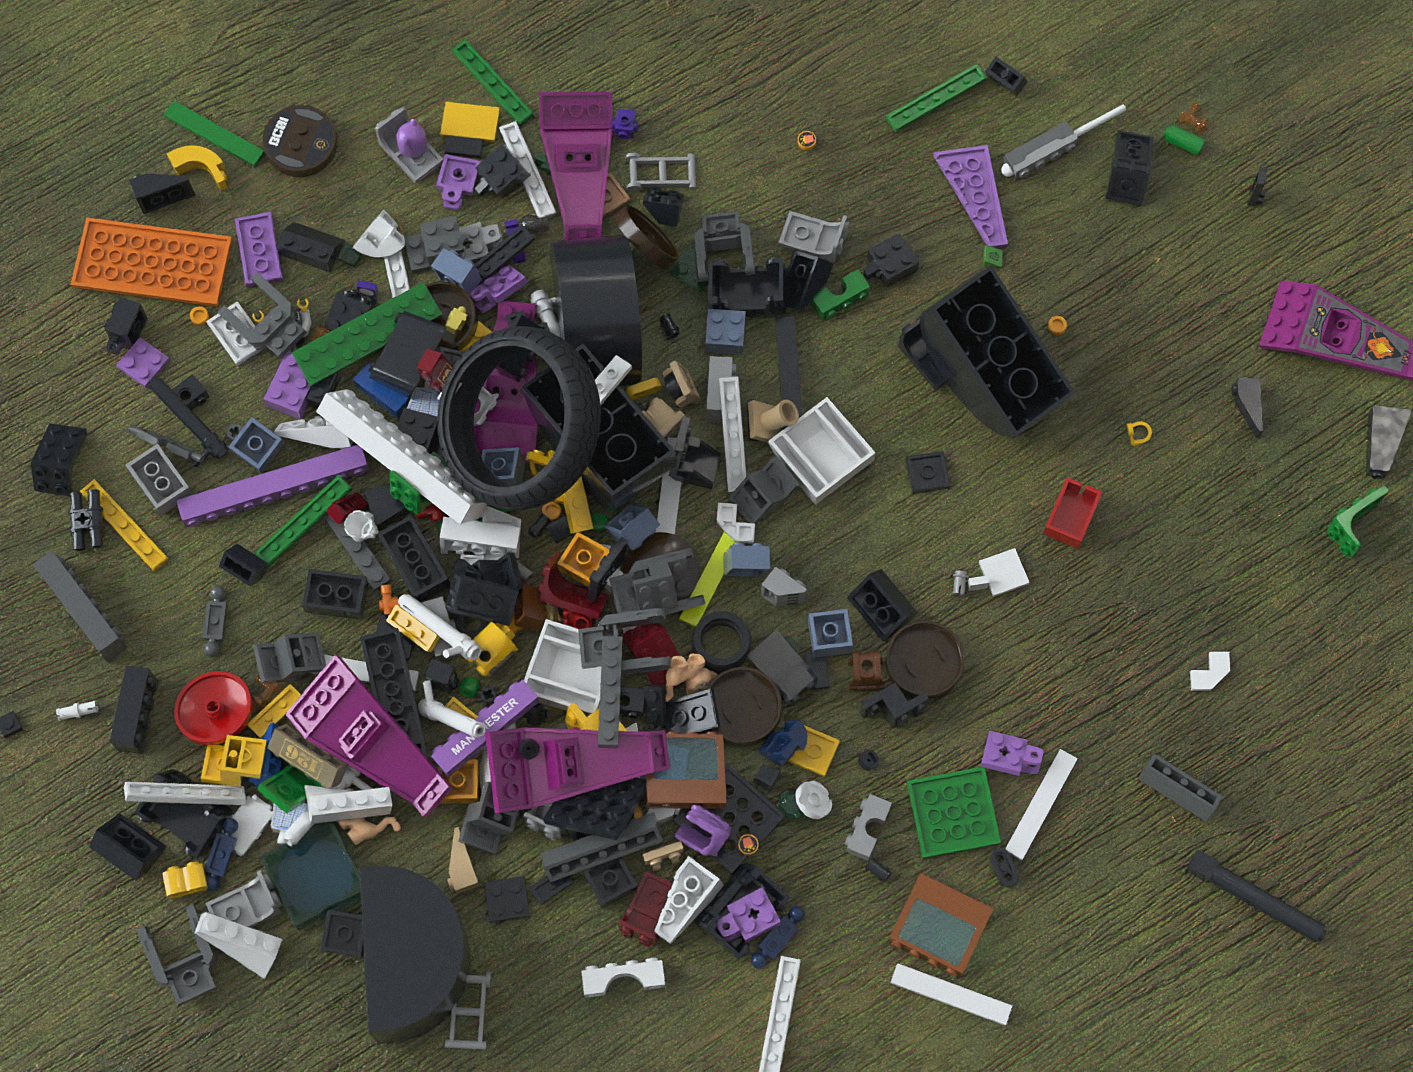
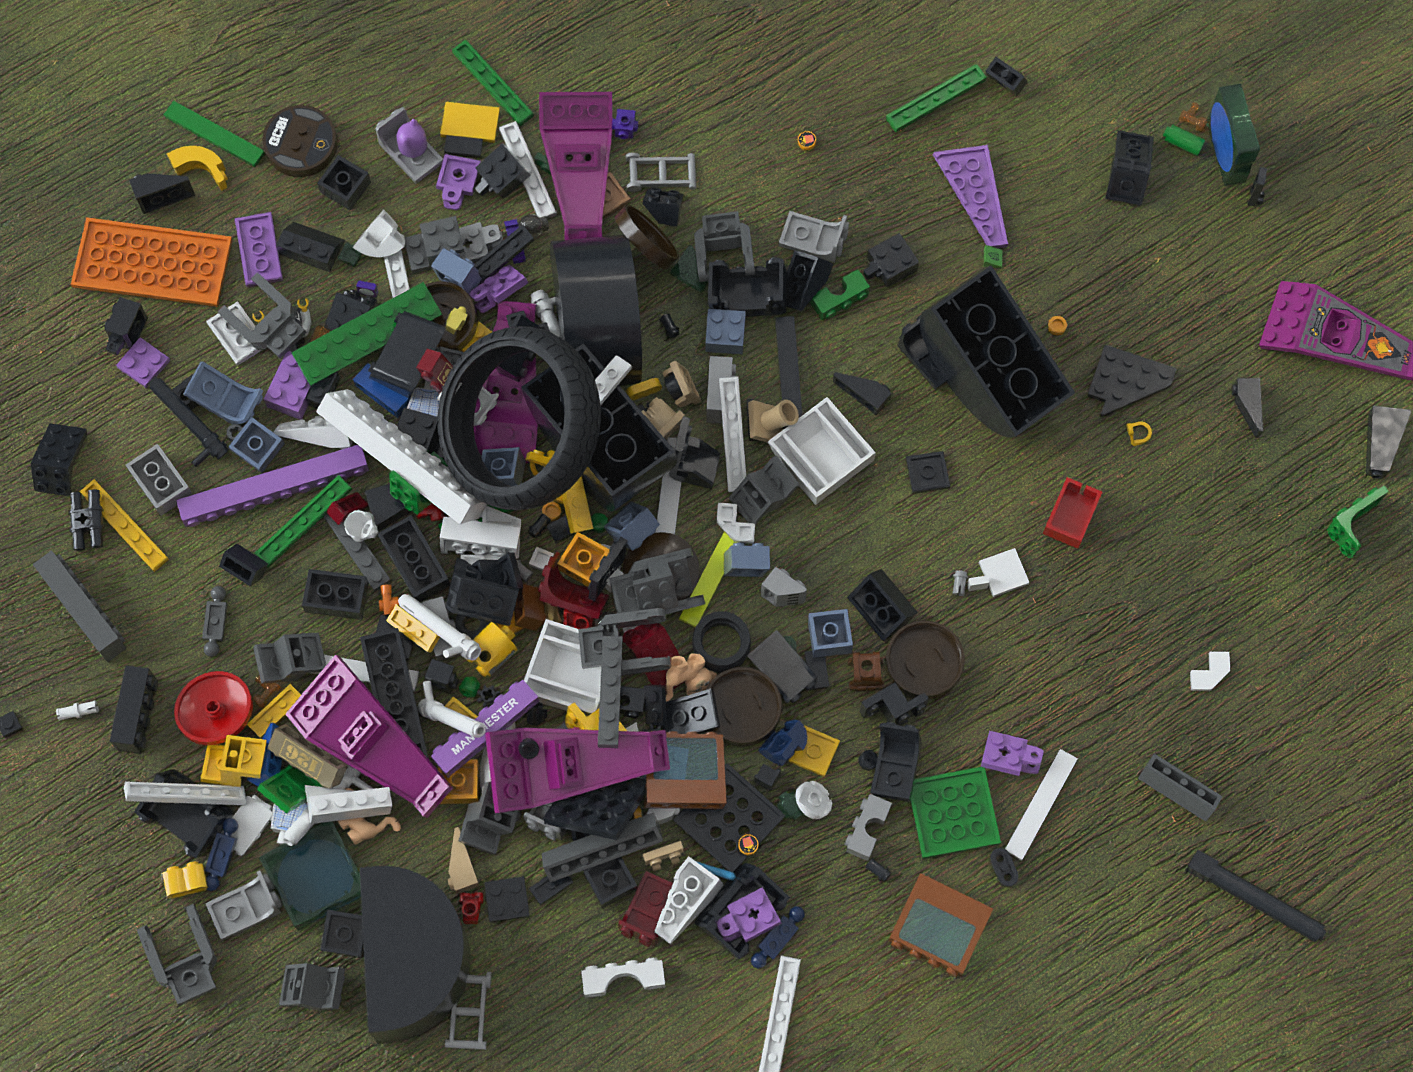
(127, 846): black slope -> none
(171, 444): dark grey piece -> none
(199, 316): light orange tile -> none
(222, 395): none -> sand blue bracket
(244, 944): white wedge -> none
(312, 987): none -> dark grey bracket
(344, 182): none -> black brick
(471, 904): none -> red plate
(540, 558): none -> white tile
(710, 823): medium lavender piece -> none
(718, 872): none -> dark azure piece
(865, 391): none -> black slope
(896, 761): none -> black bracket
(951, 994): white tile -> none
(1049, 146): piece -> none
(1127, 378): none -> black wing
(1232, 134): none -> clear green tile

